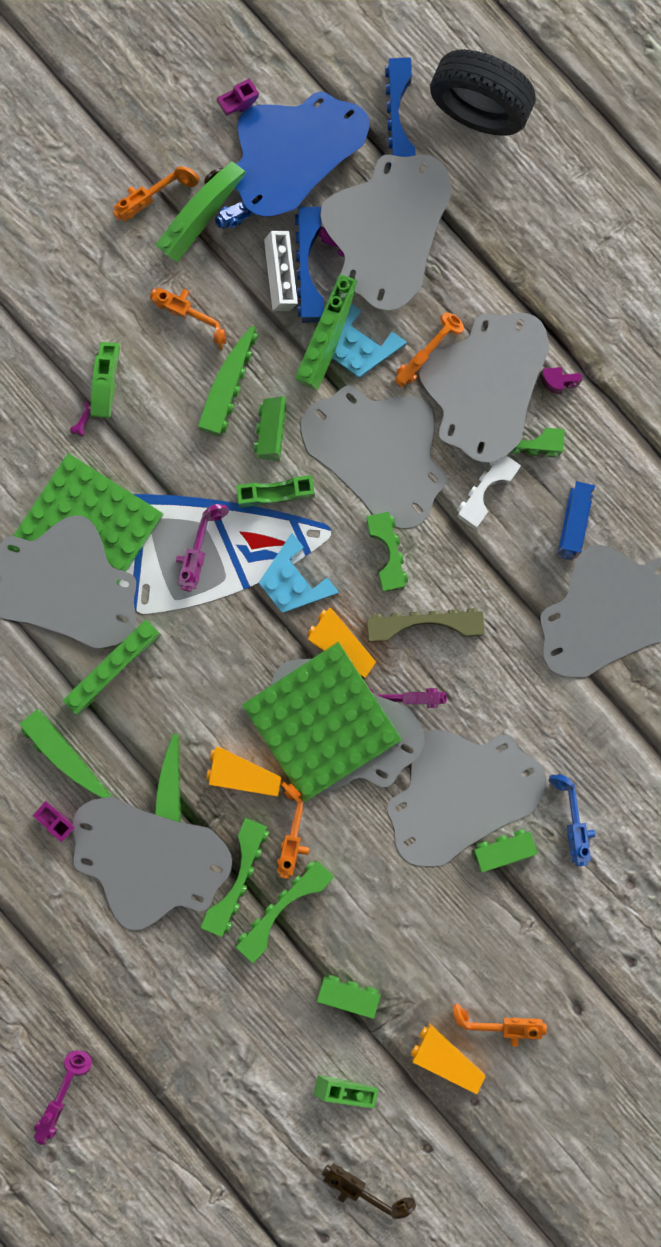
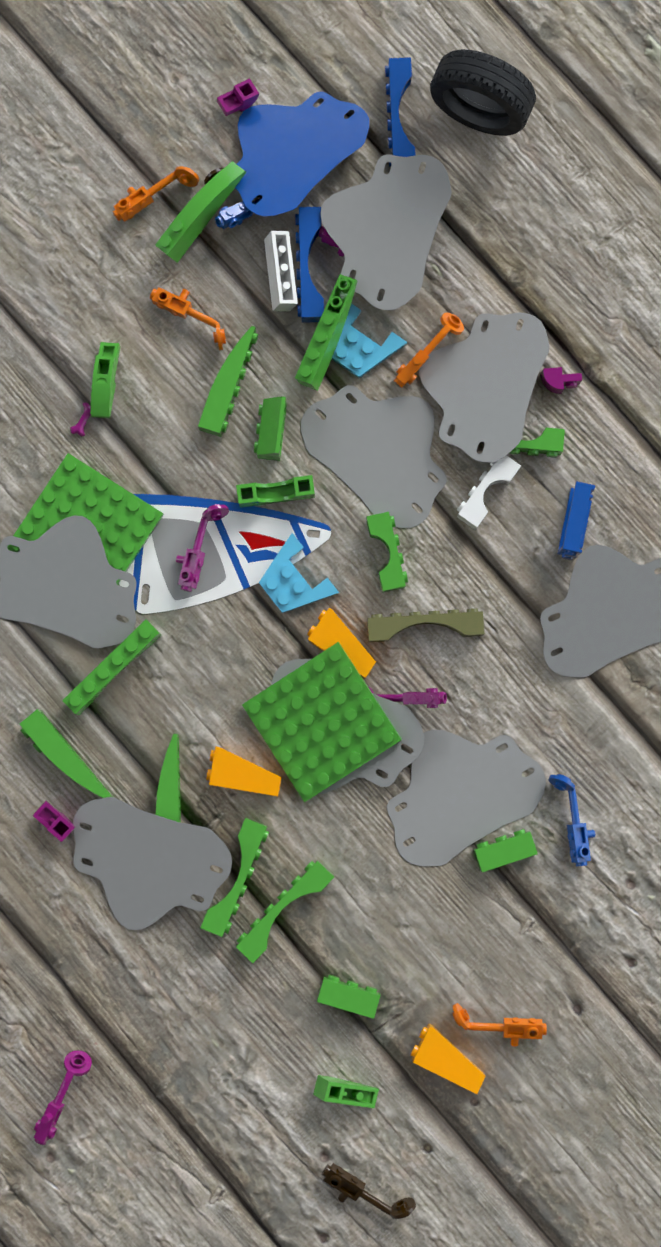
(290, 846): orange piece -> none

